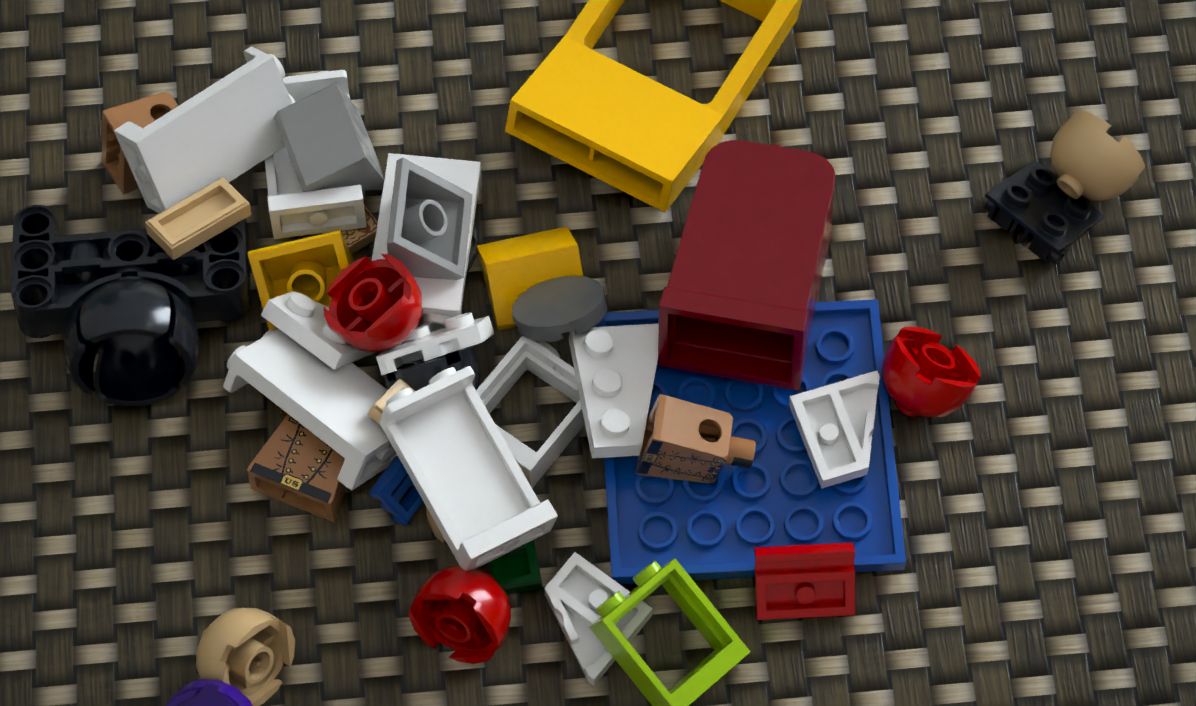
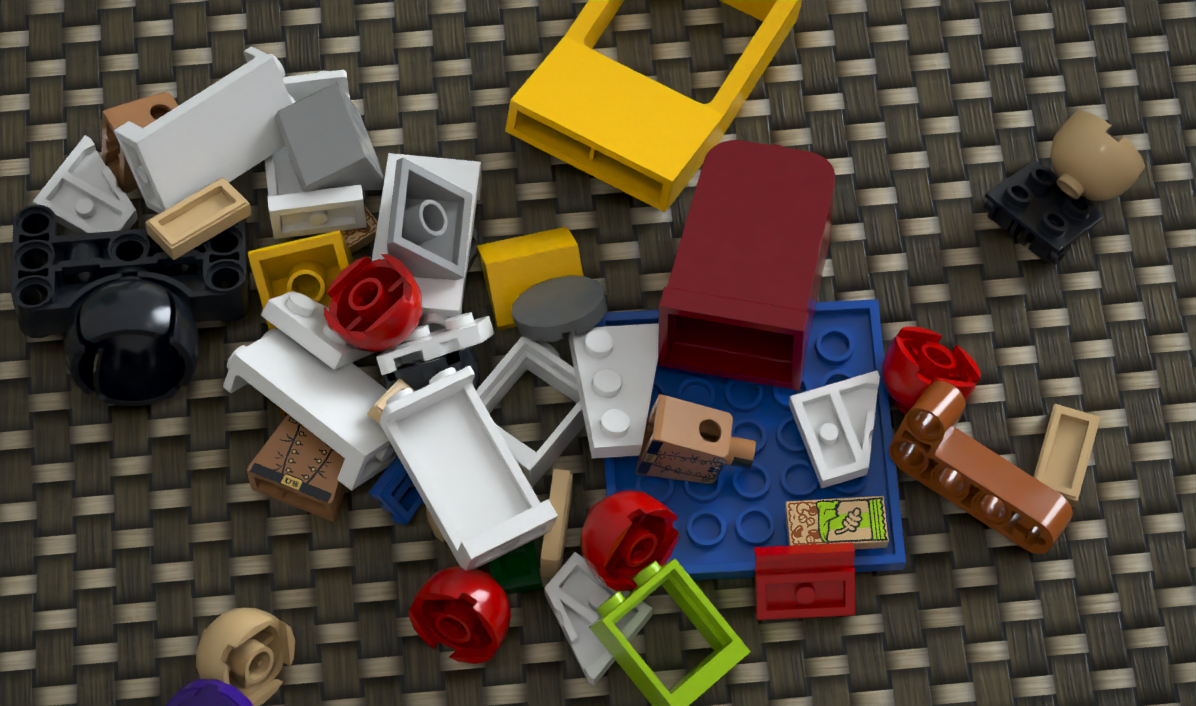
(87, 194): none -> white wing
(554, 541): none -> tan tile
(626, 536): none -> red cylinder
(838, 521): none -> tile
(975, 476): none -> dark orange beam
(1066, 451): none -> tan tile

